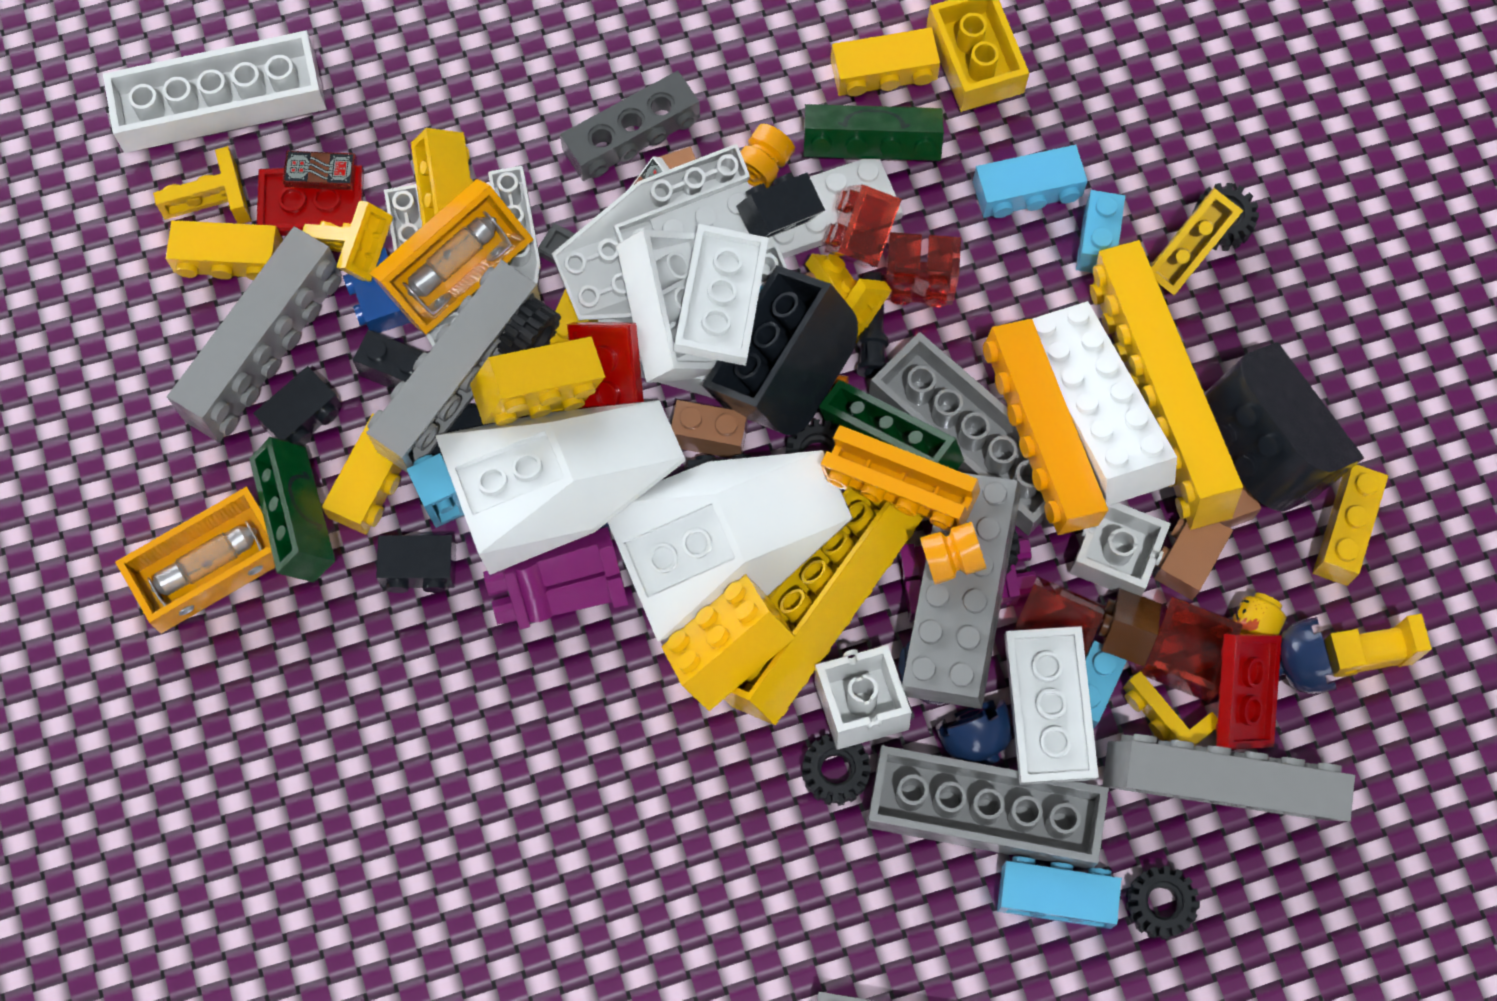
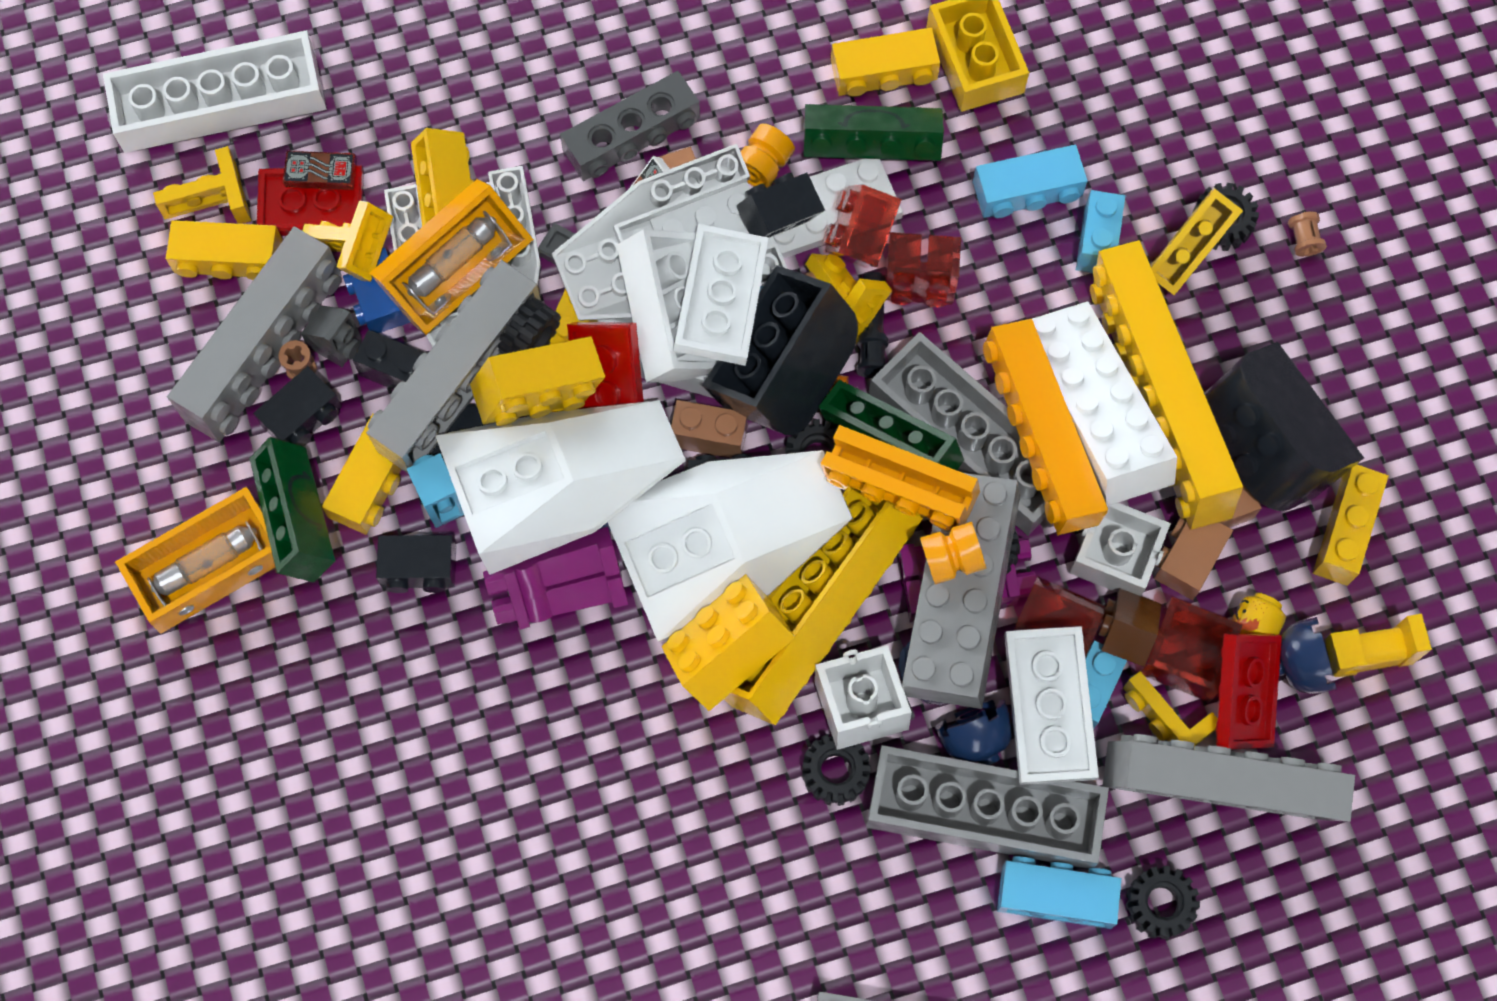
(296, 351): none -> nougat bush
(332, 334): none -> dark grey slope
(1307, 234): none -> nougat bush

